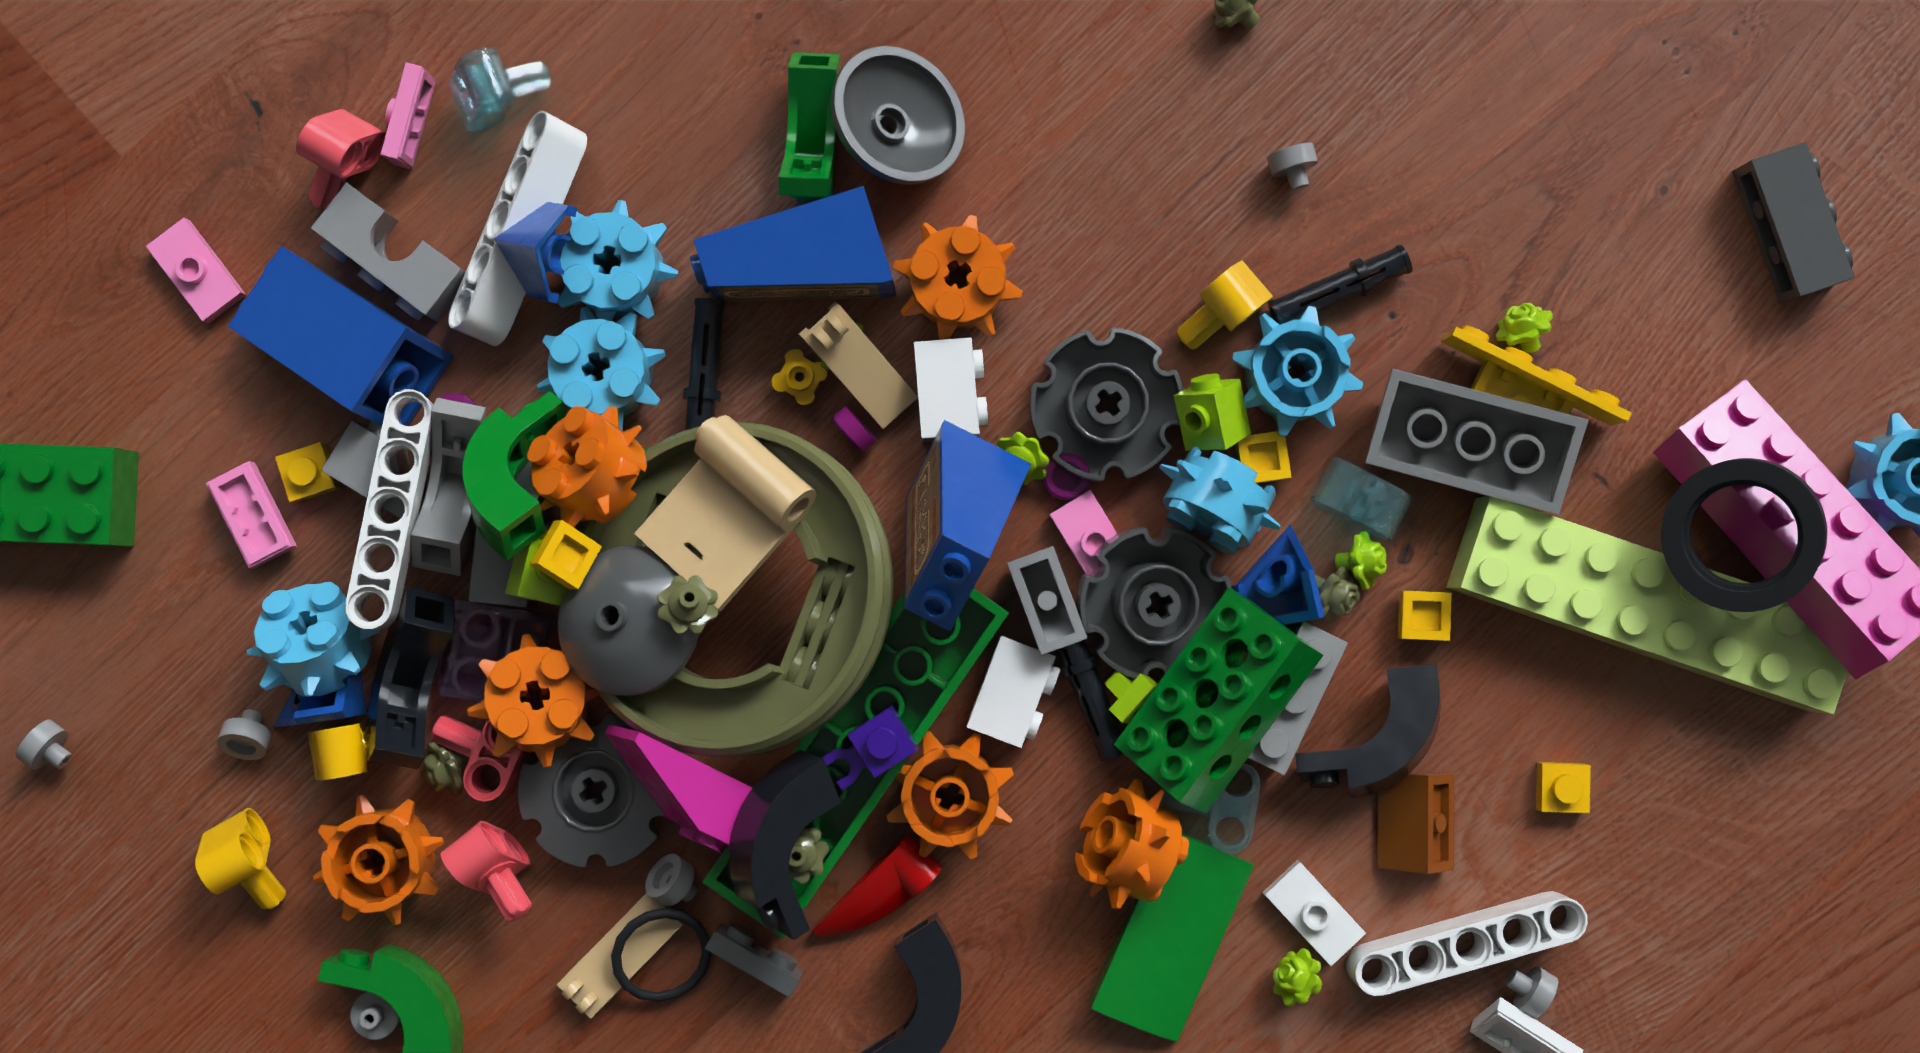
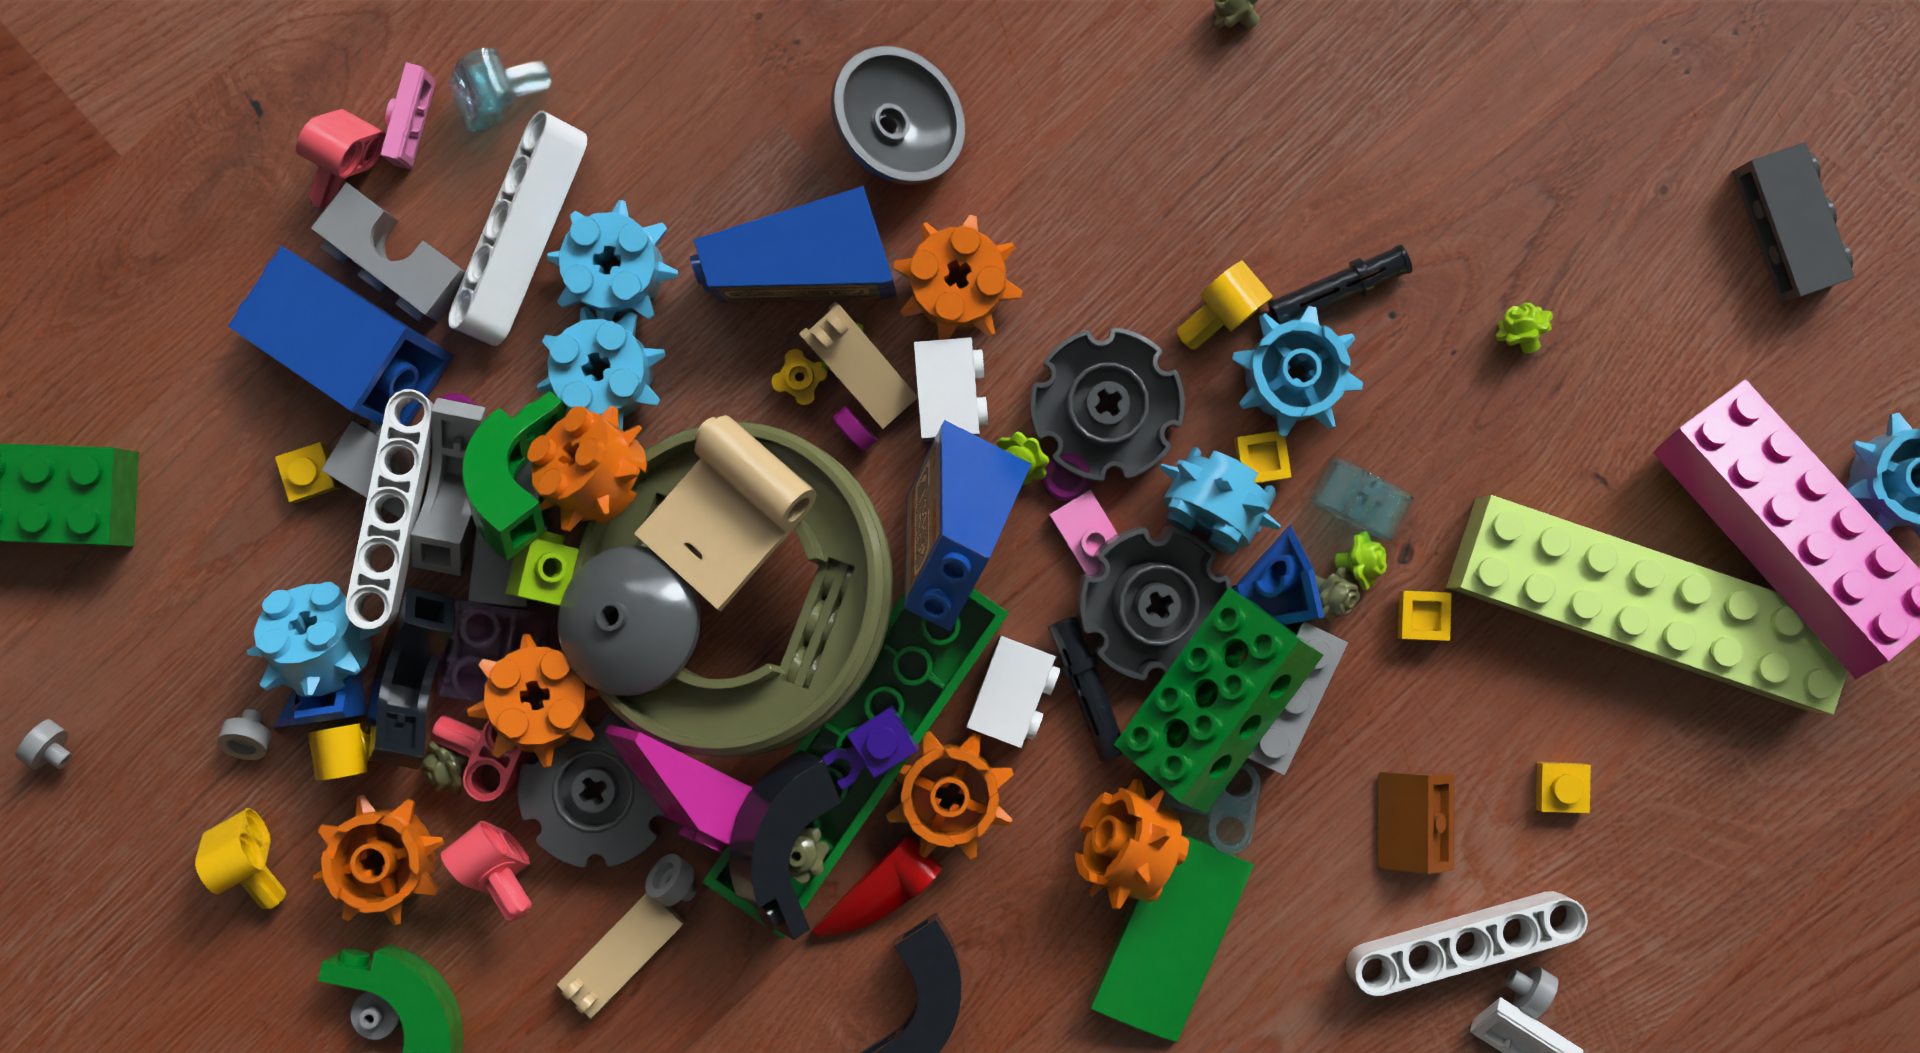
(196, 270): bright pink plate -> none
(251, 514): bright pink plate -> none
(535, 248): blue slope -> none
(565, 555): yellow plate -> none
(638, 922): black piece -> none
(687, 605): olive plant -> none
(707, 315): black pin -> none
(772, 968): dark grey plate -> none
(811, 134): green arch -> none
(1047, 600): light grey slope -> none
(1130, 694): lime tile -> none
(1212, 413): lime brick -> none
(1293, 164): light grey tile -> none
(1297, 978): lime plant -> none
(1314, 912): white plate -> none
(1397, 746): black arch -> none
(1475, 441): light grey brick -> none
(1513, 376): yellow bracket -> none
(1729, 595): black tyre -> none

